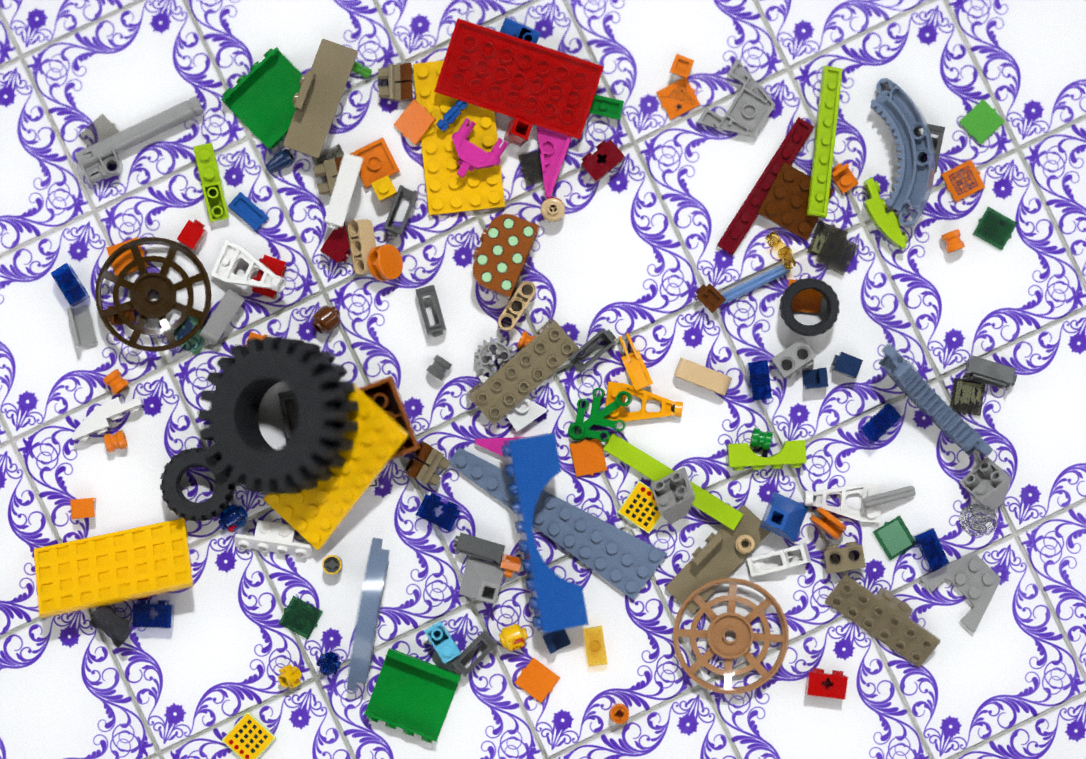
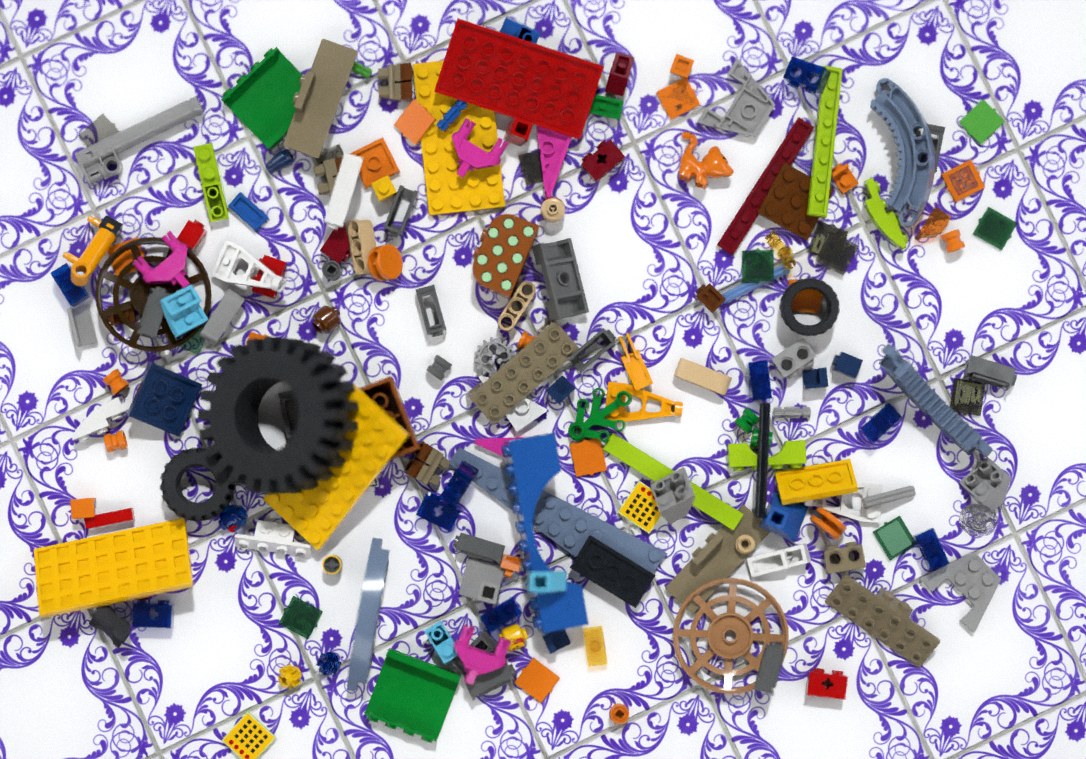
(108, 233): none -> light orange piece
(110, 518): none -> red piece
(152, 313): none -> dark grey window
(164, 399): none -> dark blue plate
(171, 269): none -> dark pink connector
(183, 311): none -> medium azure slope
(332, 270): none -> dark grey wheel
(459, 483): none -> clear blue brick
(478, 660): none -> dark pink connector
(491, 680): none -> dark grey window
(501, 614): none -> clear blue brick
(546, 581): none -> medium azure slope
(560, 389): none -> dark blue panel
(565, 298): none -> dark grey piece
(612, 571): none -> black tile
(619, 74): none -> dark red slope
(712, 165): none -> orange animal
(747, 420): none -> green wheel
(757, 266): none -> clear green piece
(762, 461): none -> black axle
(769, 668): none -> dark grey window
(791, 412): none -> light grey axle
(808, 72): none -> clear blue brick
(816, 481): none -> yellow plate
(934, 224): none -> clear orange slope

